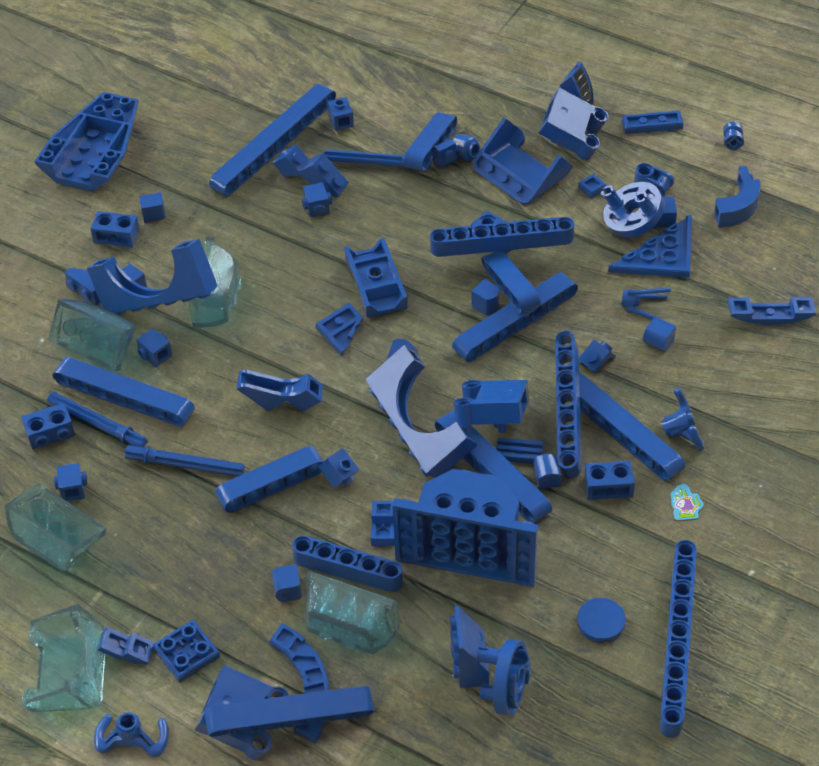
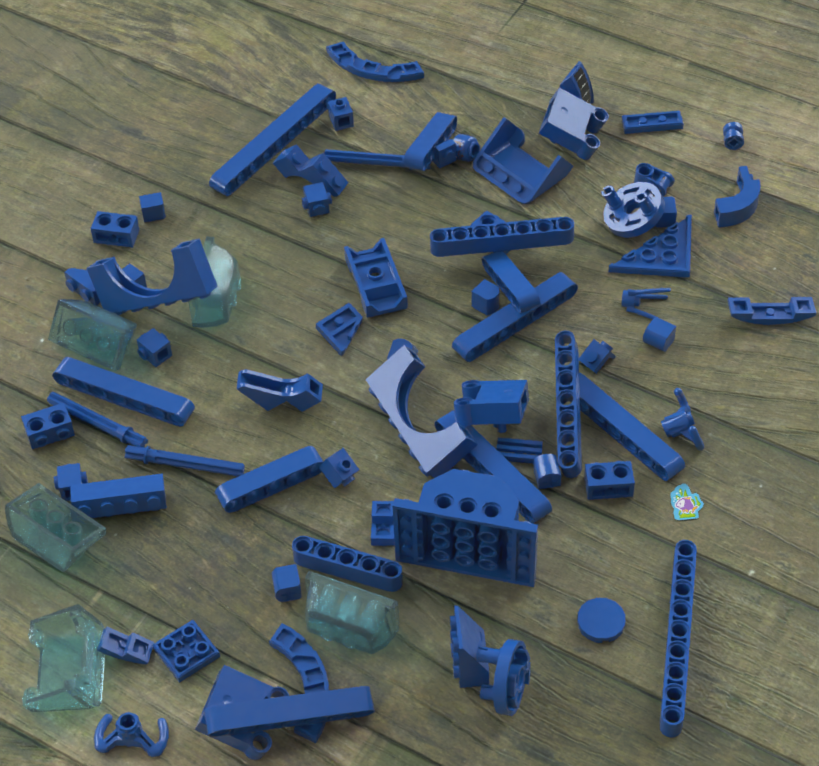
(91, 143): blue wedge -> none
(120, 496): none -> blue brick
(373, 70): none -> blue tile
(591, 186): blue tile -> none

